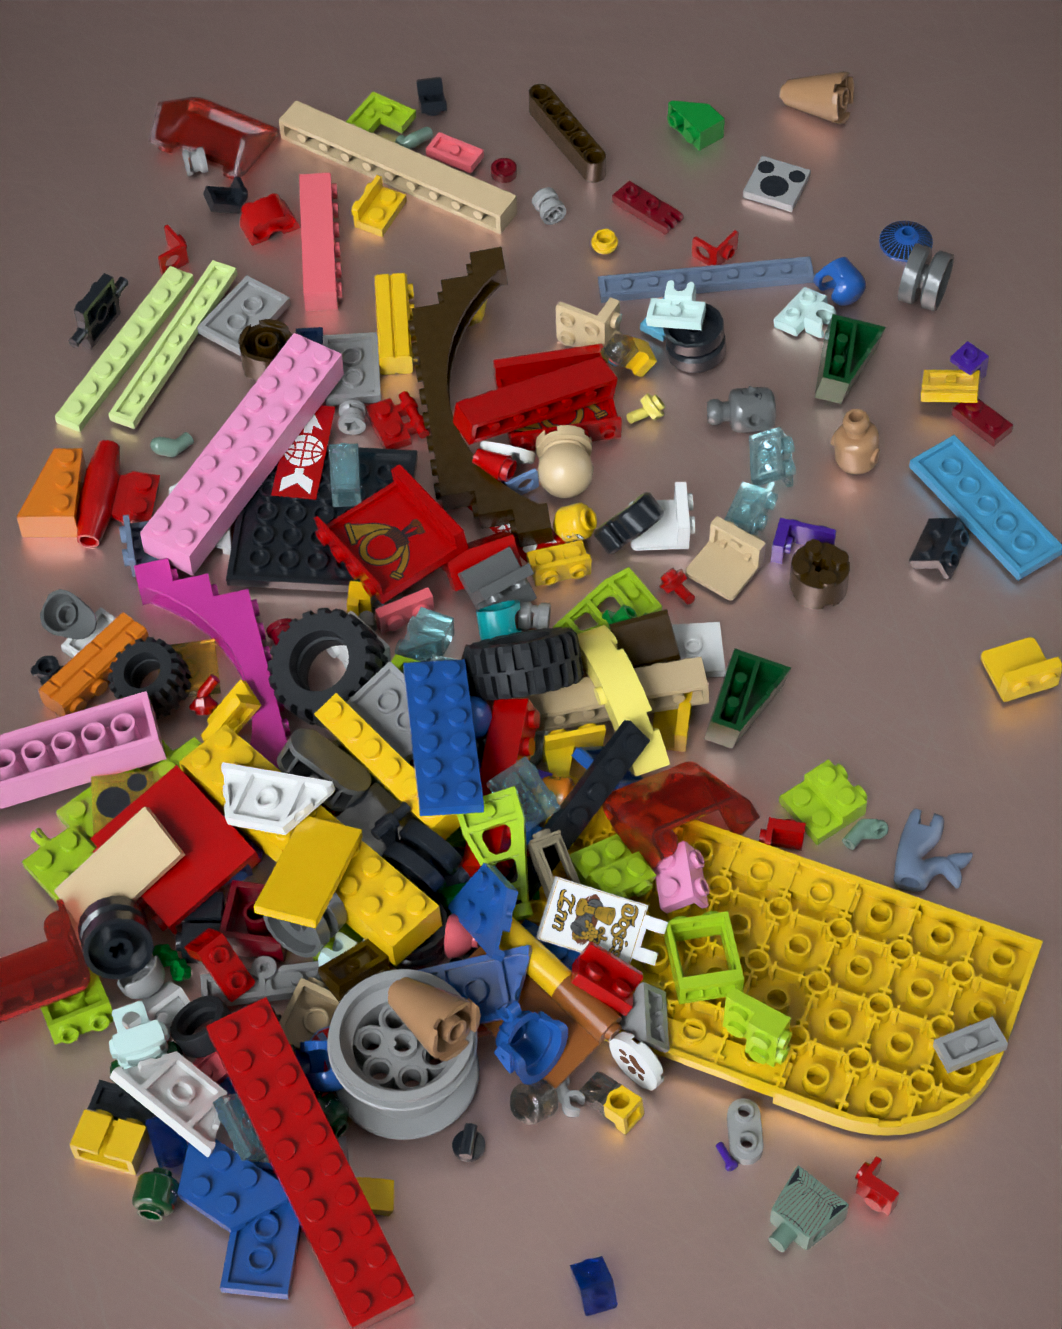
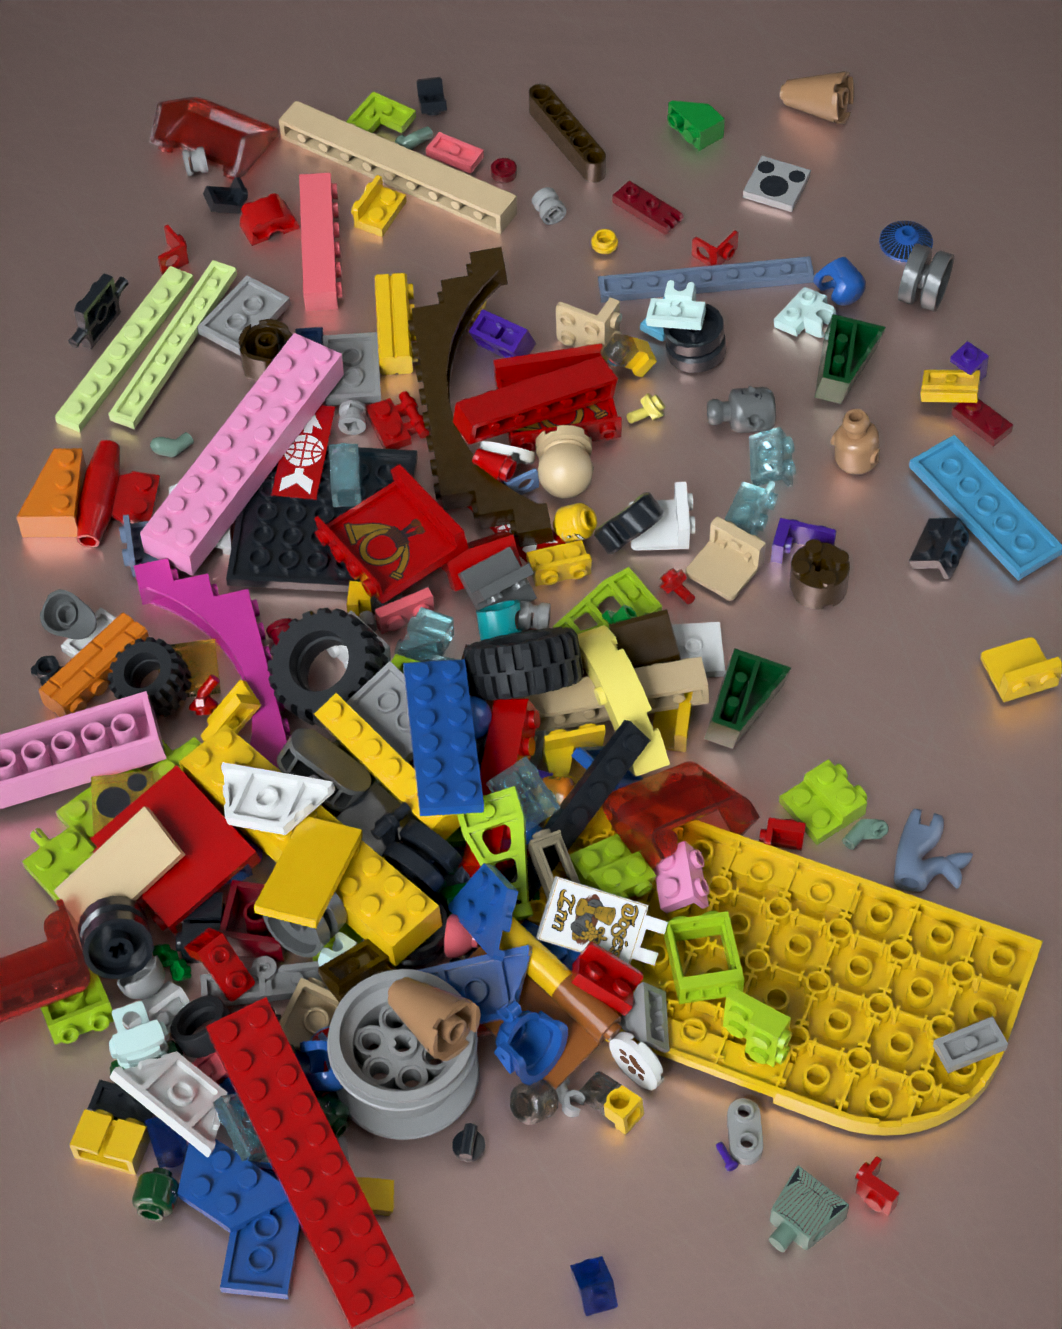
(501, 336): none -> dark purple brick

